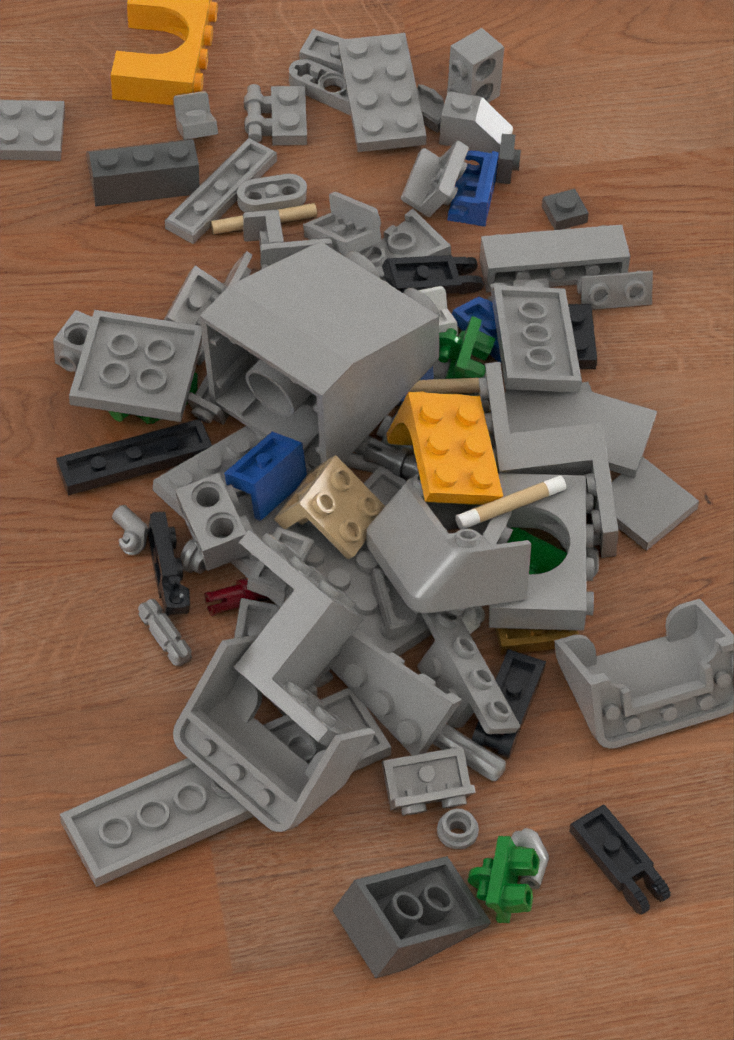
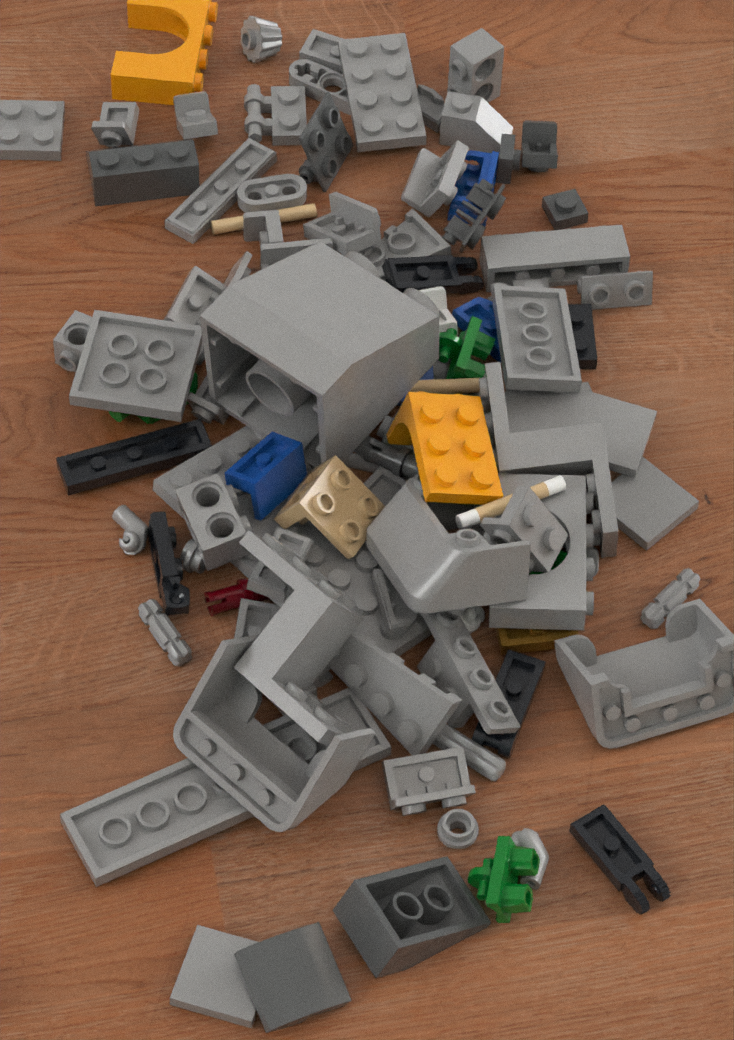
(116, 124): none -> light grey bracket
(212, 978): none -> light grey tile
(260, 38): none -> light grey piece
(292, 977): none -> dark grey slope
(324, 144): none -> dark grey hinge
(490, 205): none -> dark grey hinge
(528, 520): none -> light grey bracket
(539, 145): none -> dark grey bracket
(669, 598): none -> light grey axle

